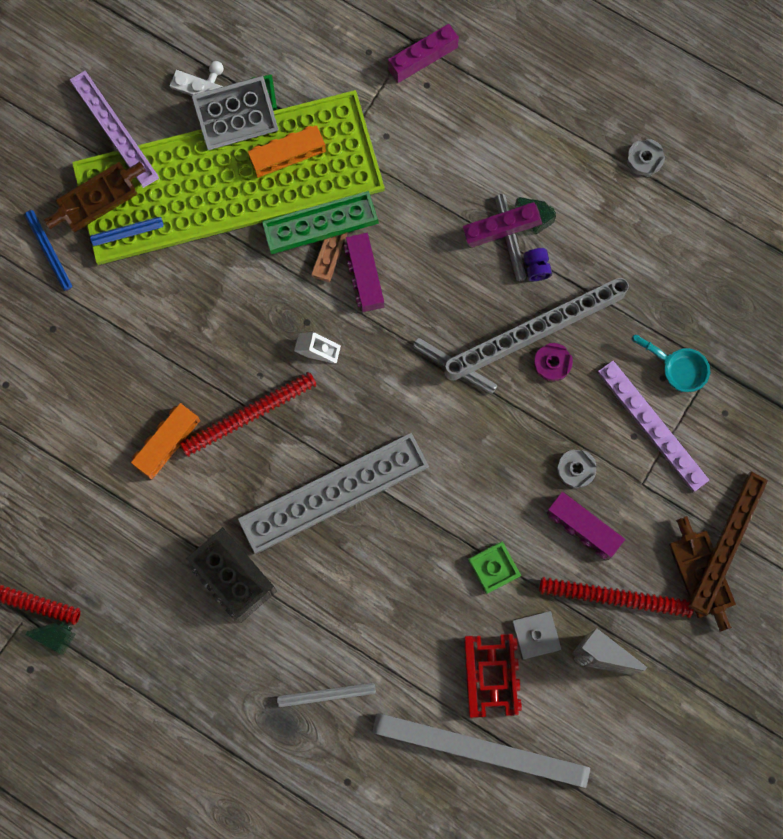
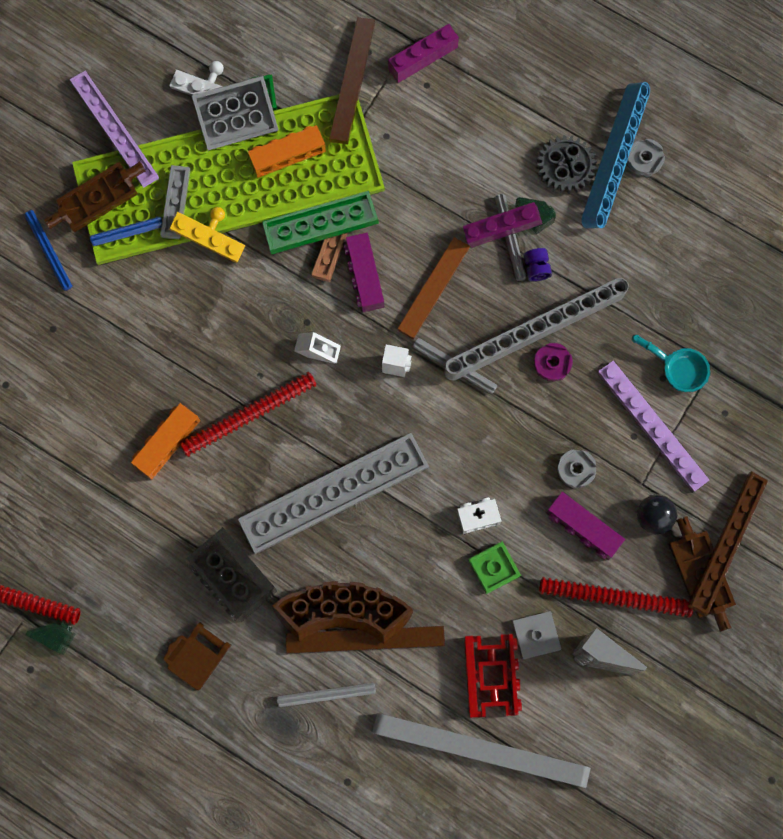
(175, 198): none -> light grey plate
(192, 659): none -> reddish brown piece
(208, 236): none -> yellow plate
(343, 606): none -> reddish brown brick
(352, 81): none -> reddish brown tile
(359, 640): none -> reddish brown tile
(396, 361): none -> white piece
(433, 288): none -> dark orange tile
(471, 523): none -> white brick
(582, 159): none -> dark grey gear
(615, 155): none -> dark azure beam
(657, 514): none -> black piece

